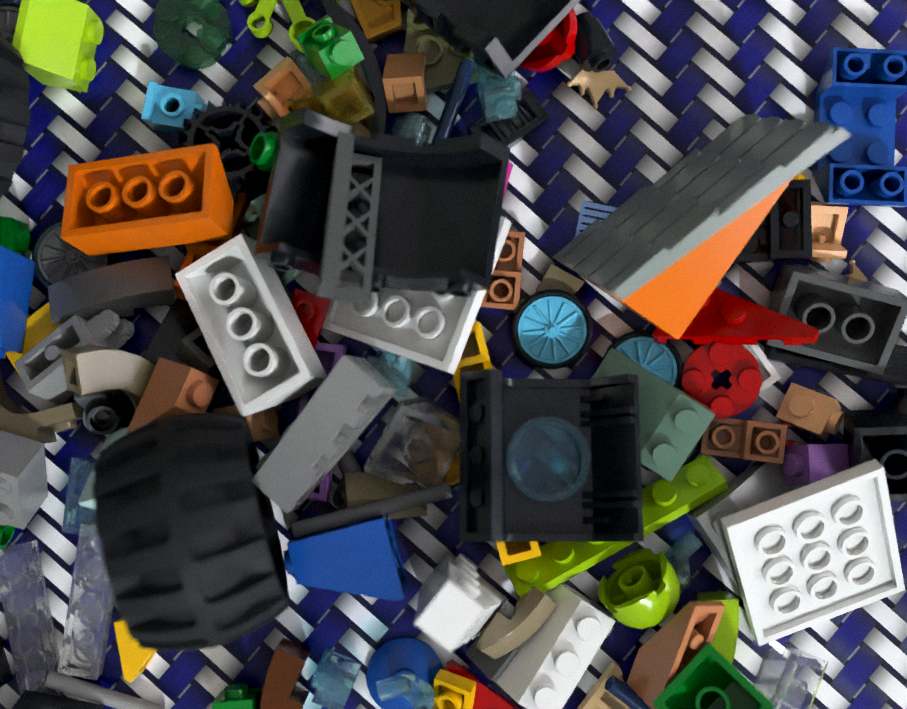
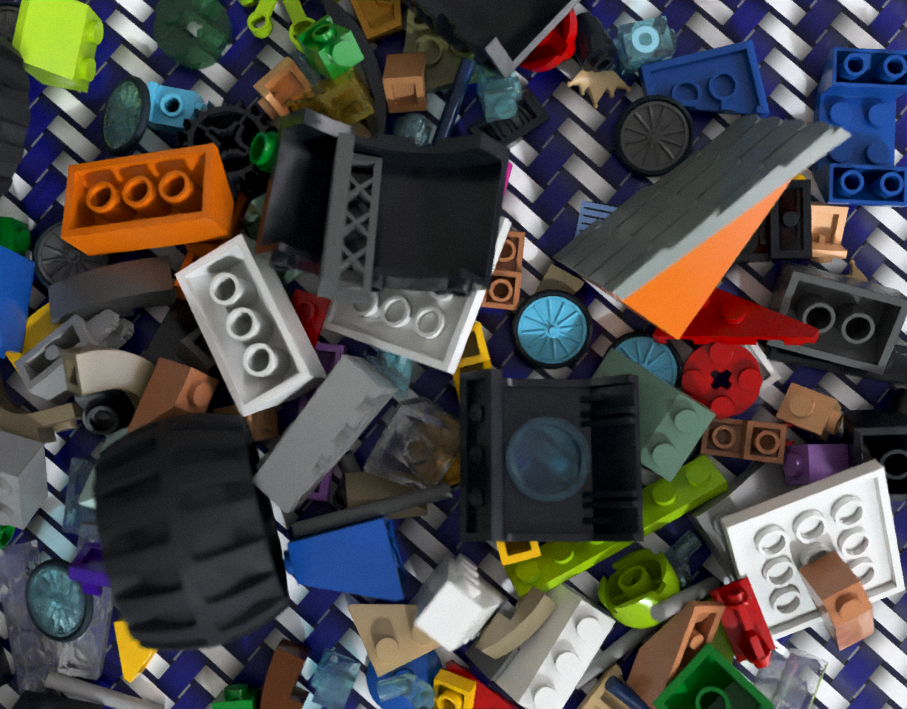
(56, 603): none -> clear light blue wheel
(89, 569): none -> dark purple tile
(125, 116): none -> clear light blue wheel
(390, 634): none -> tan wing
(615, 652): none -> light grey bar
(644, 43): none -> clear light blue brick
(653, 135): none -> dark grey wheel
(676, 602): none -> light grey bar
(710, 80): none -> blue wing
(744, 623): none -> red hinge
(839, 599): none -> nougat slope

